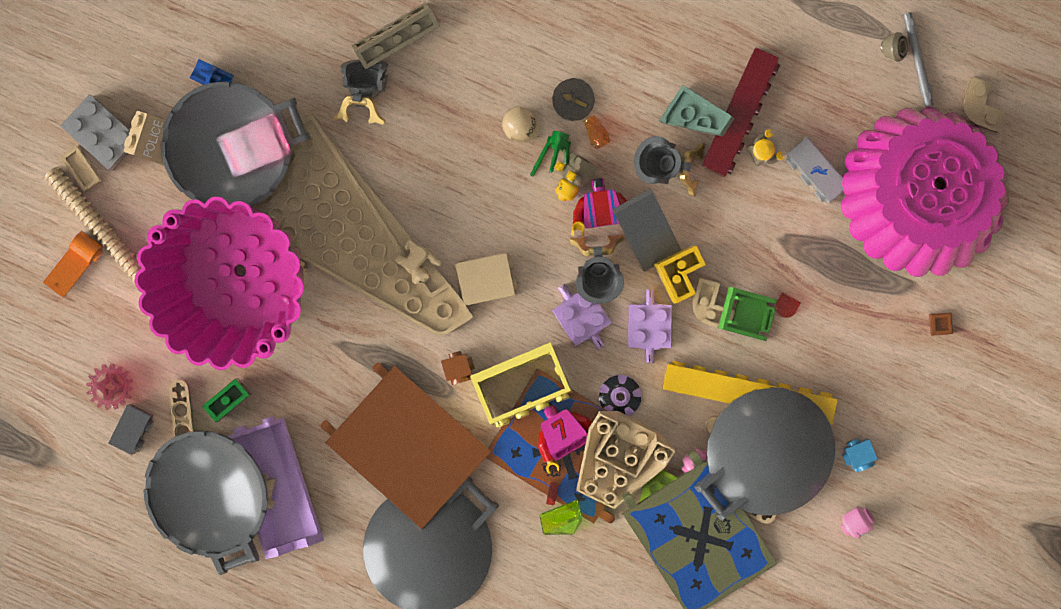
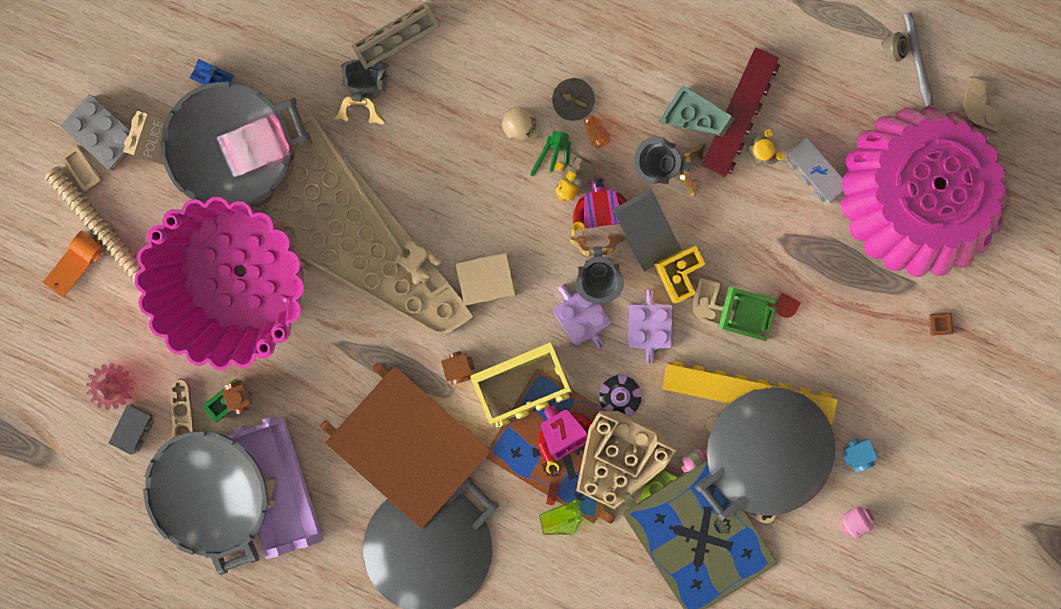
(237, 397): none -> dark orange brick

